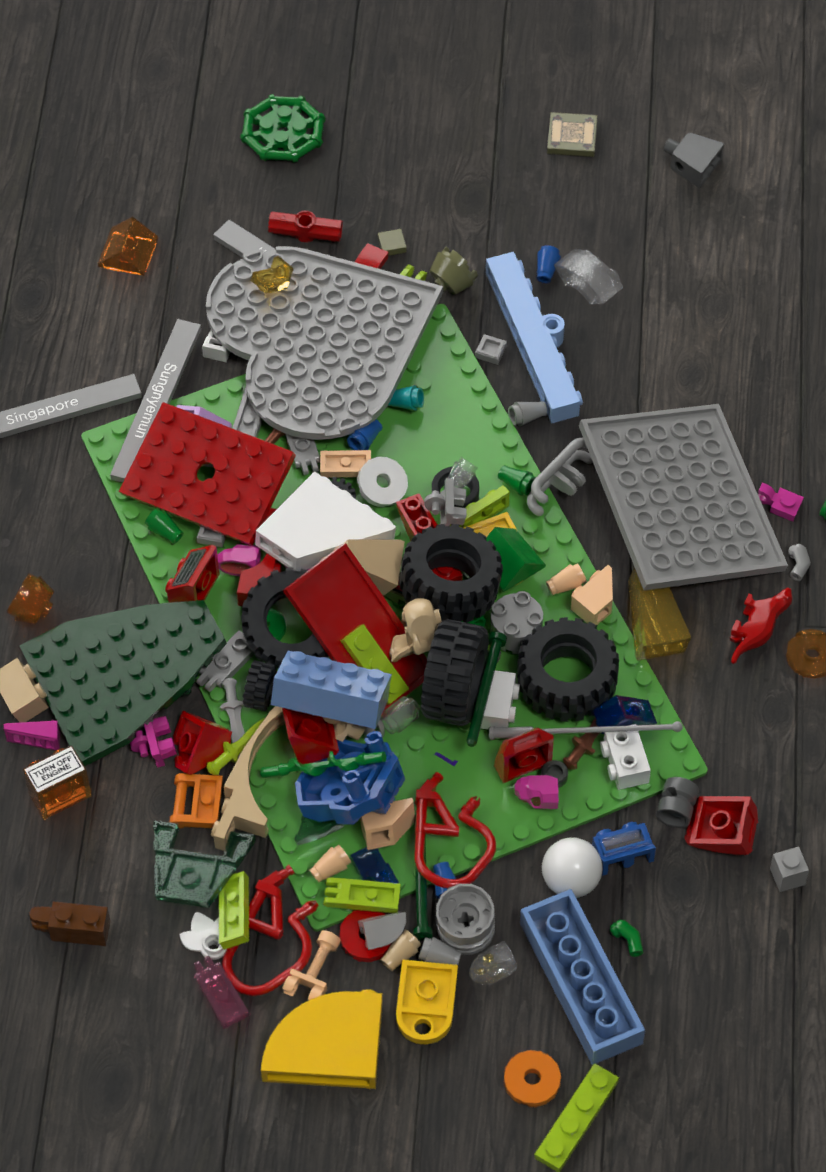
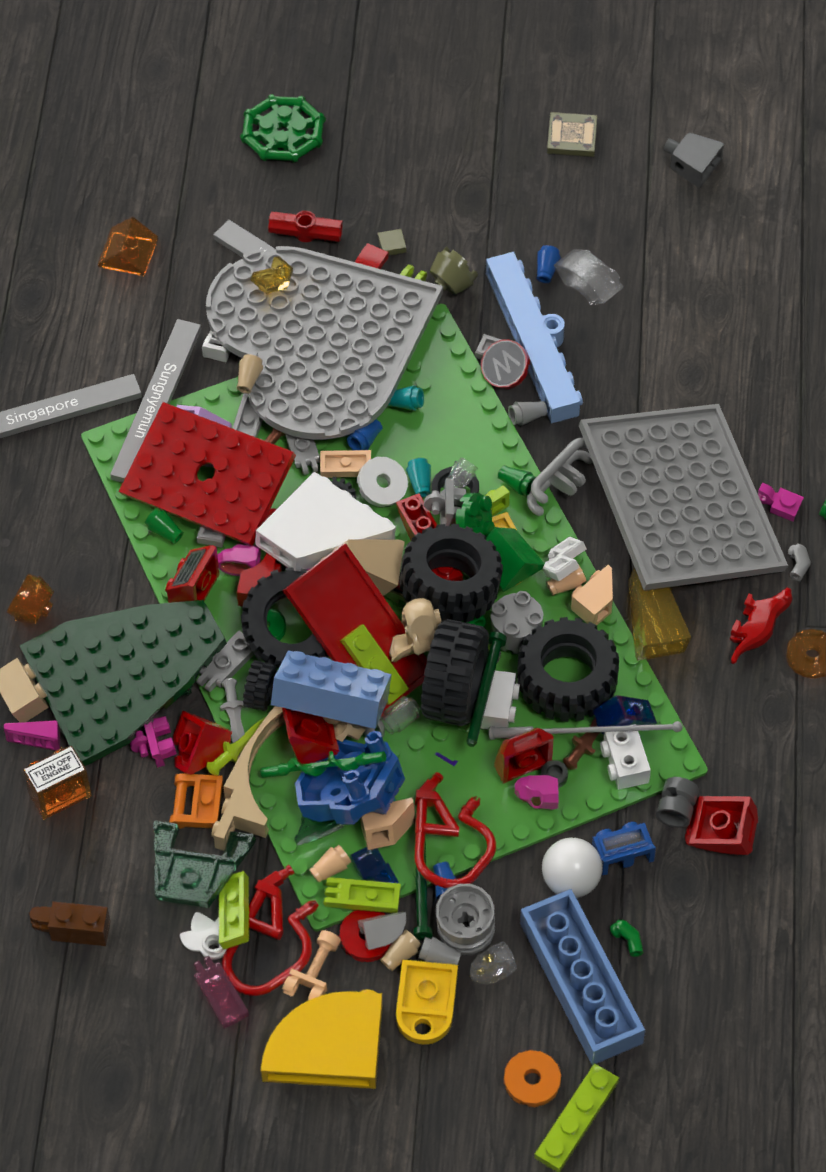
(249, 371): none -> tan cone
(420, 476): none -> teal cone
(476, 513): none -> green plate
(505, 364): none -> tile
(561, 558): none -> white tile
(789, 869): light grey brick -> none

